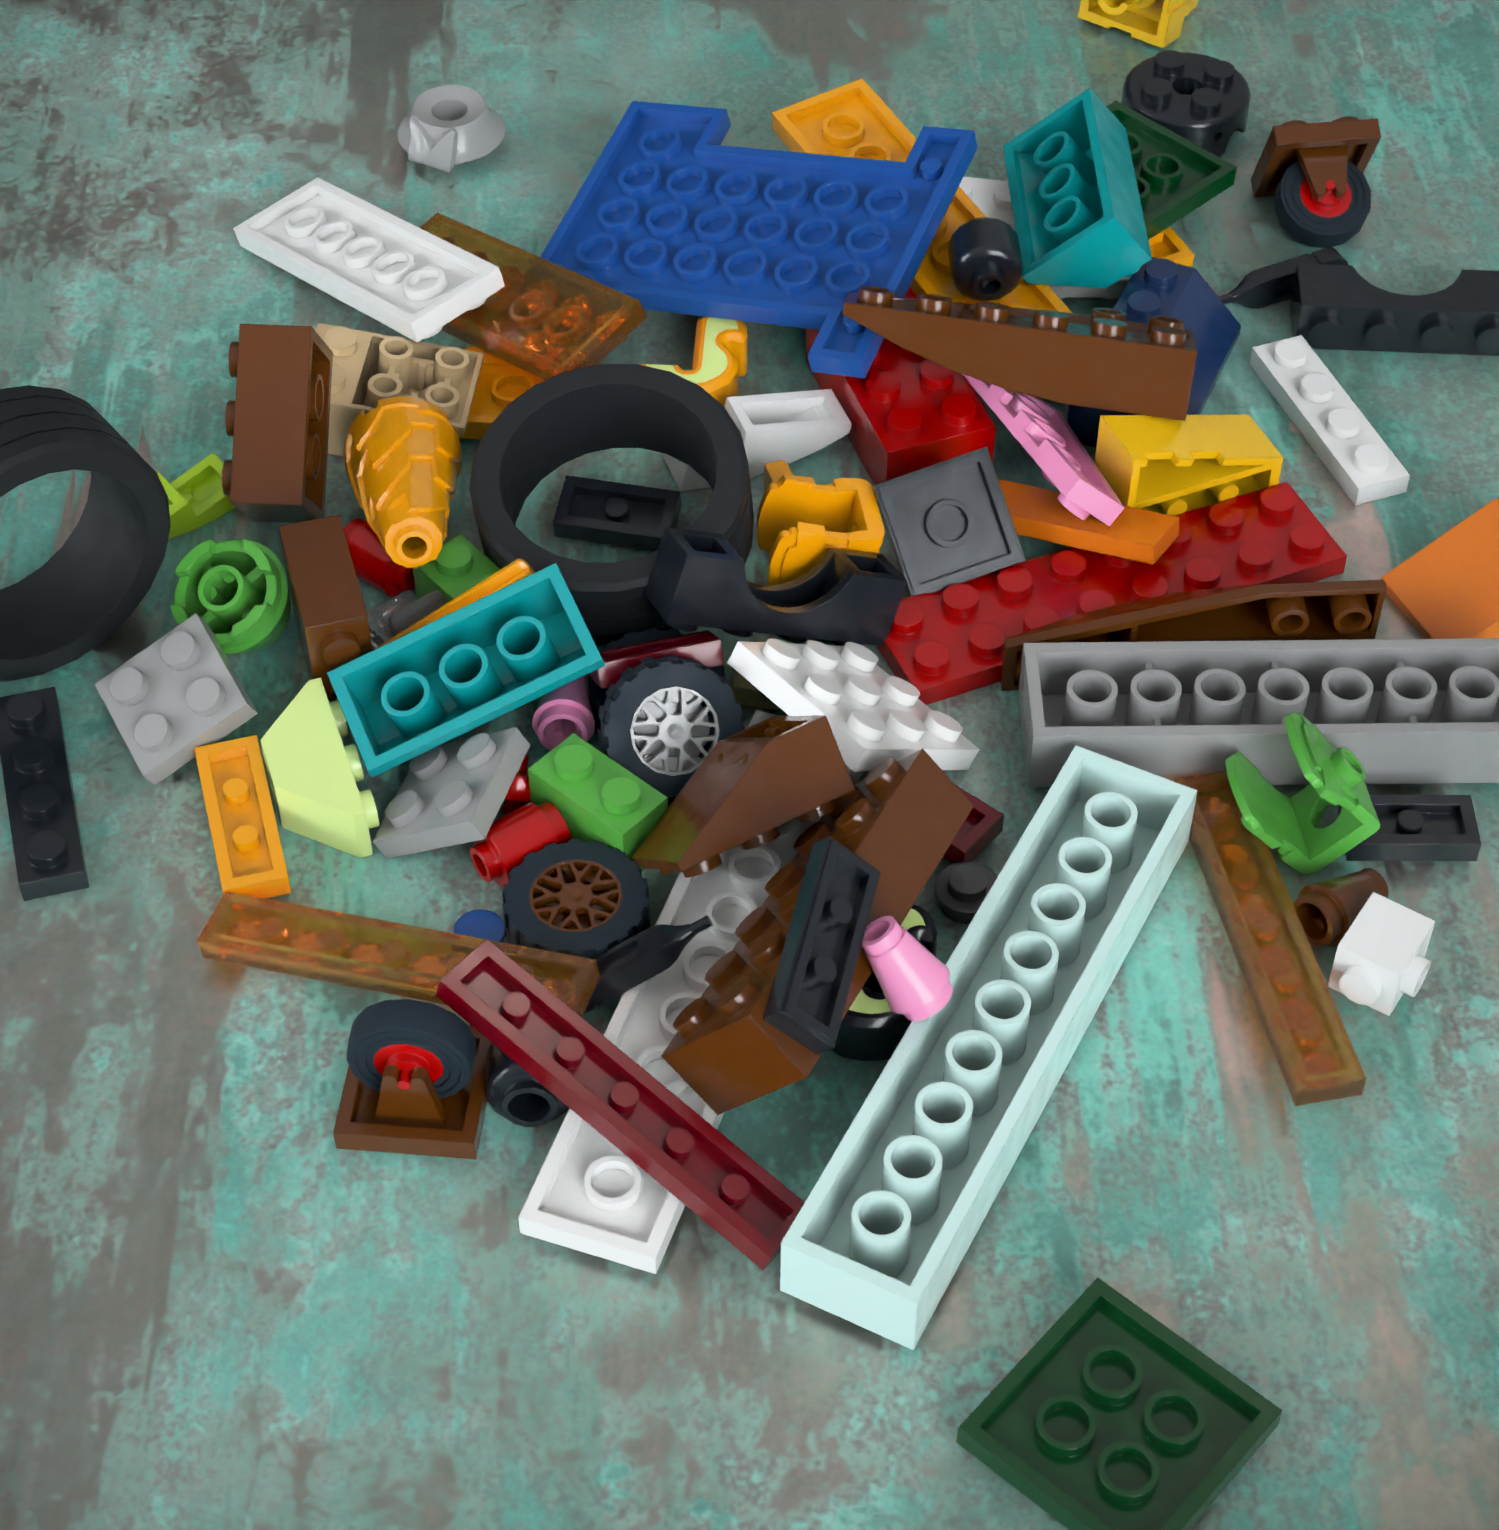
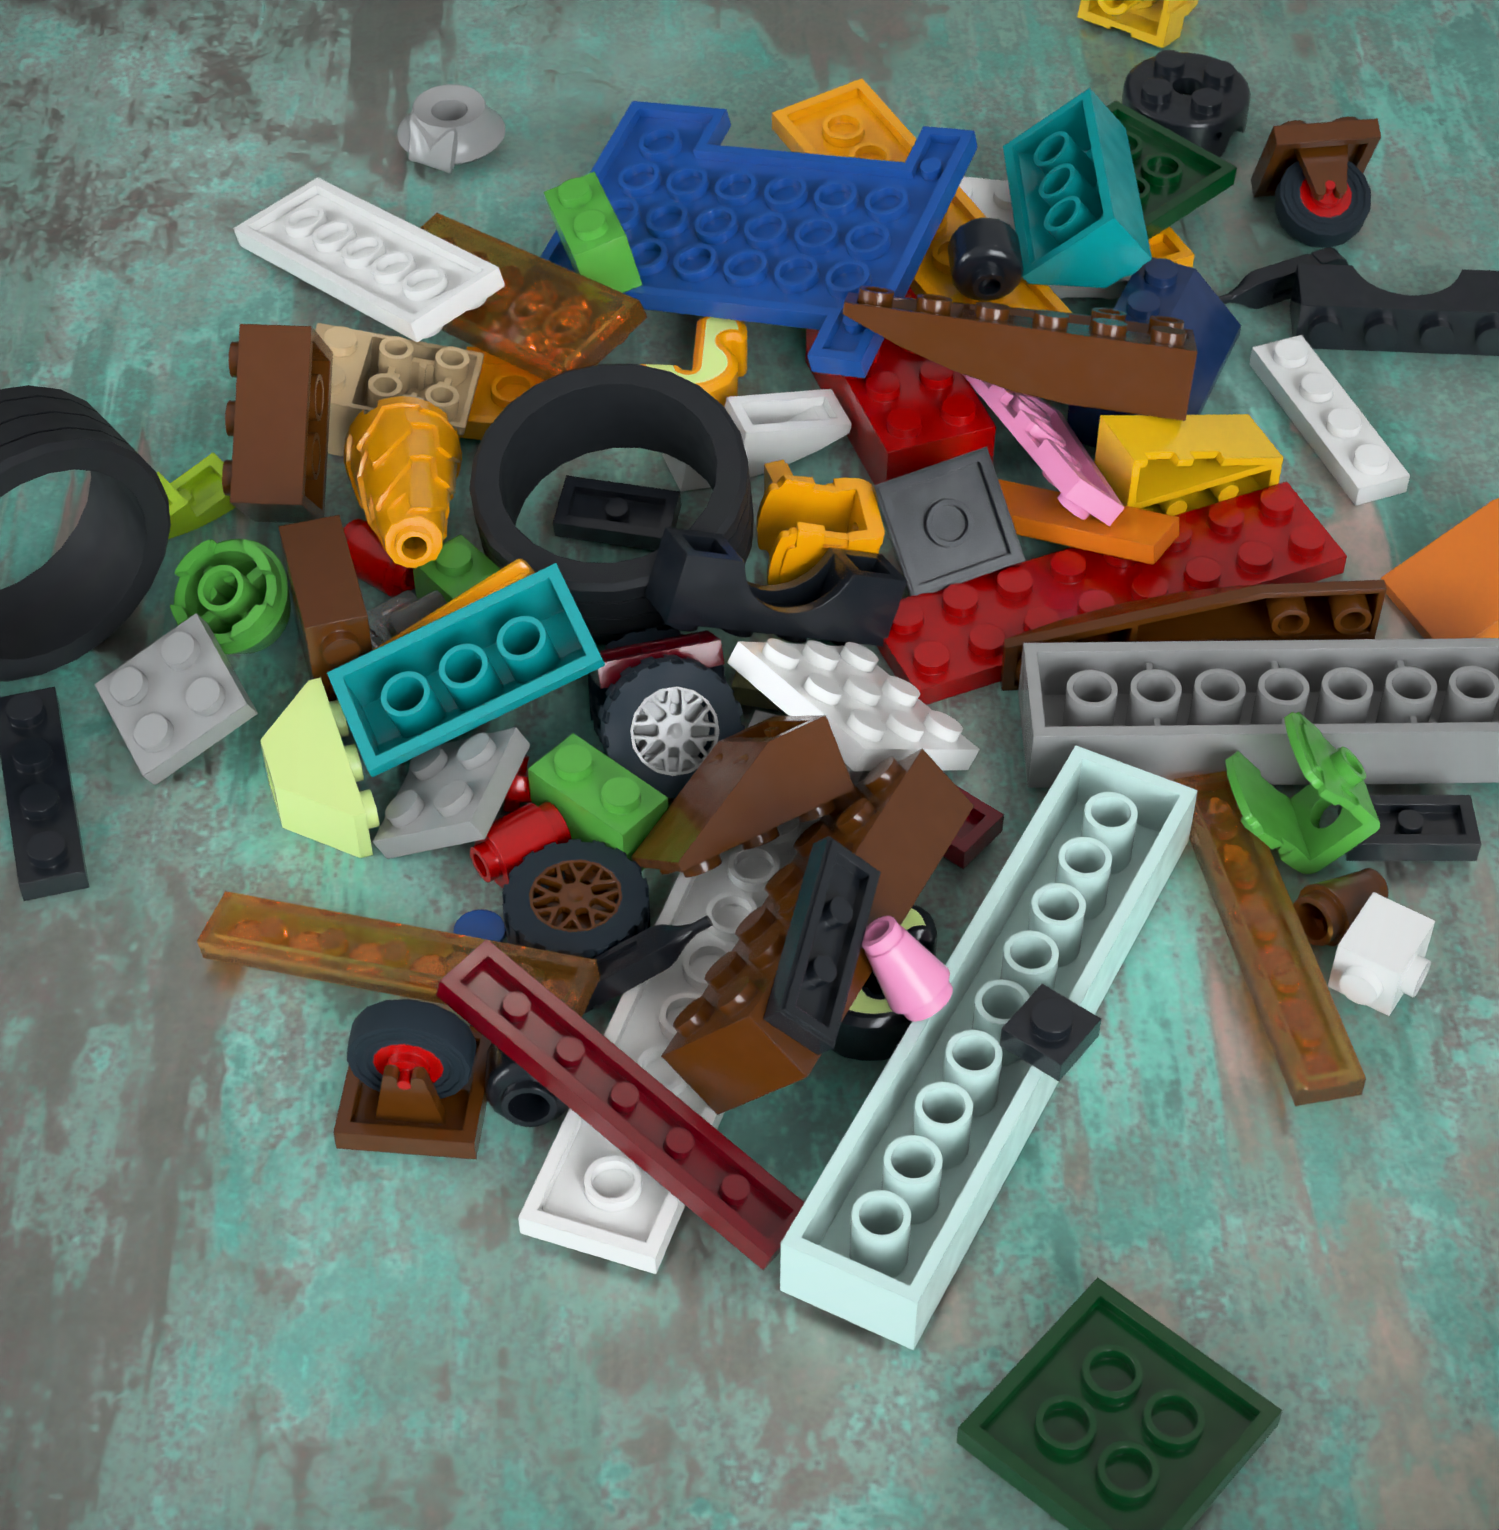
(242, 818): light orange plate -> none
(563, 713): bright pink cone -> none
(592, 233): none -> bright green brick
(962, 889): dark grey plate -> none
(1050, 1032): none -> black plate

